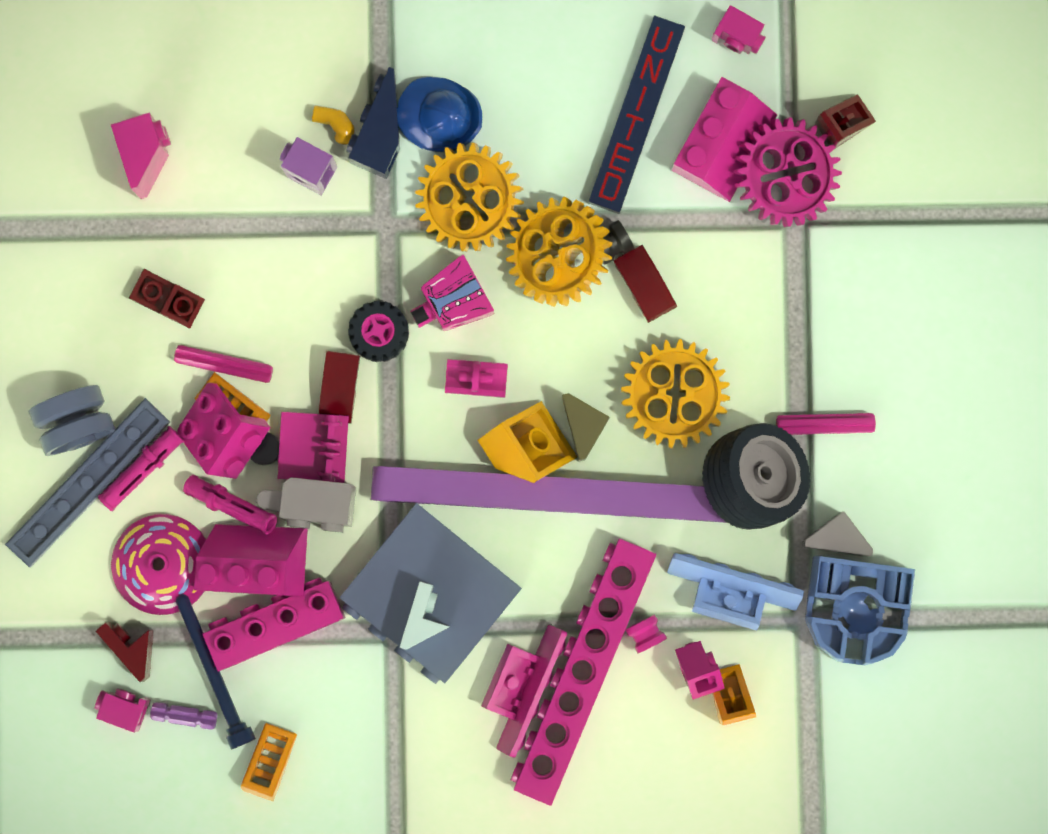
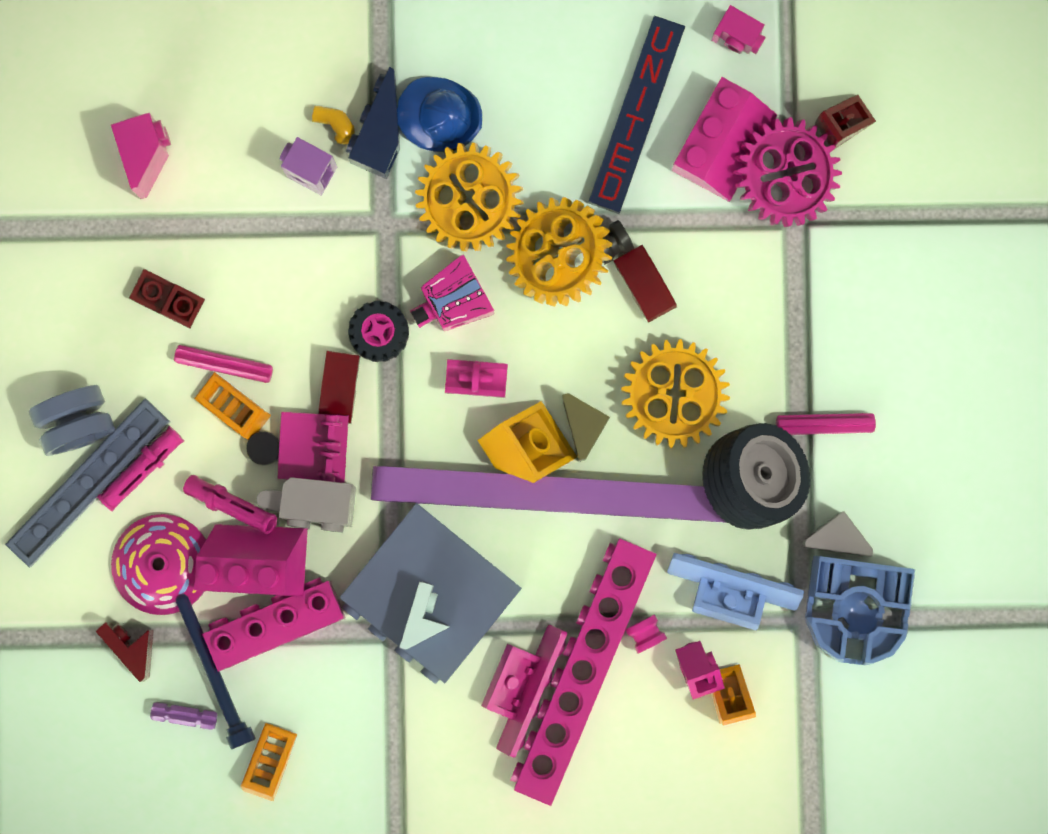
(121, 709): dark pink brick -> none
(219, 435): dark pink bracket -> none

